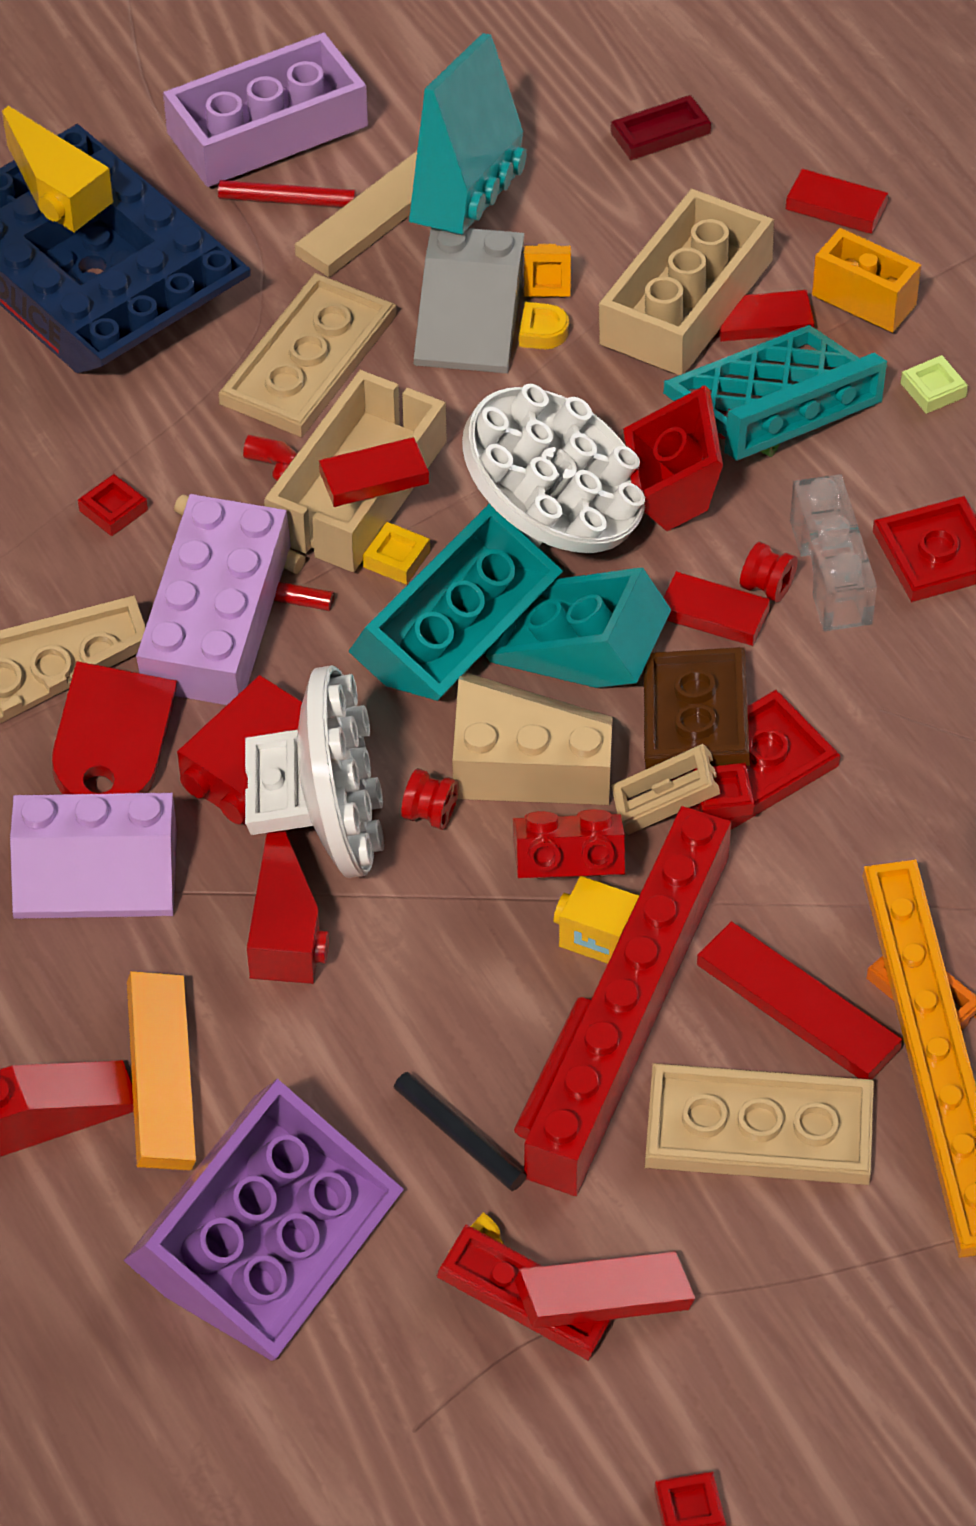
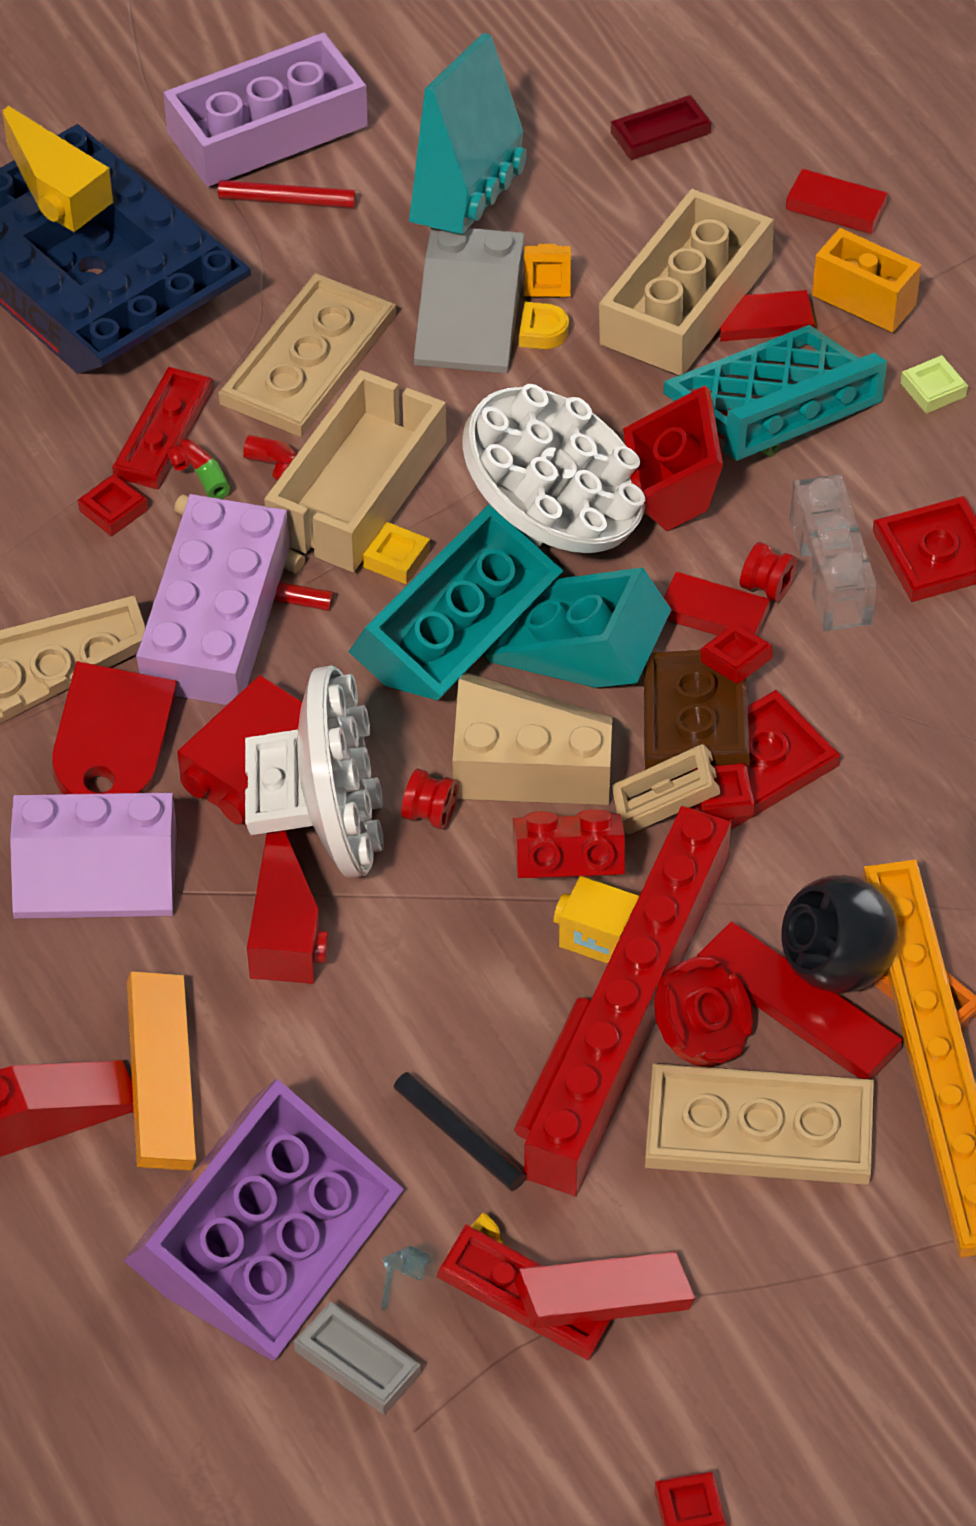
(161, 425): none -> red tile
(204, 465): none -> arm
(357, 1358): none -> light grey tile
(360, 221): tan tile -> none
(374, 472): red tile -> none
(408, 1260): none -> clear light blue piece
(703, 1012): none -> red tile
(736, 653): none -> red tile
(840, 934): none -> black wheel

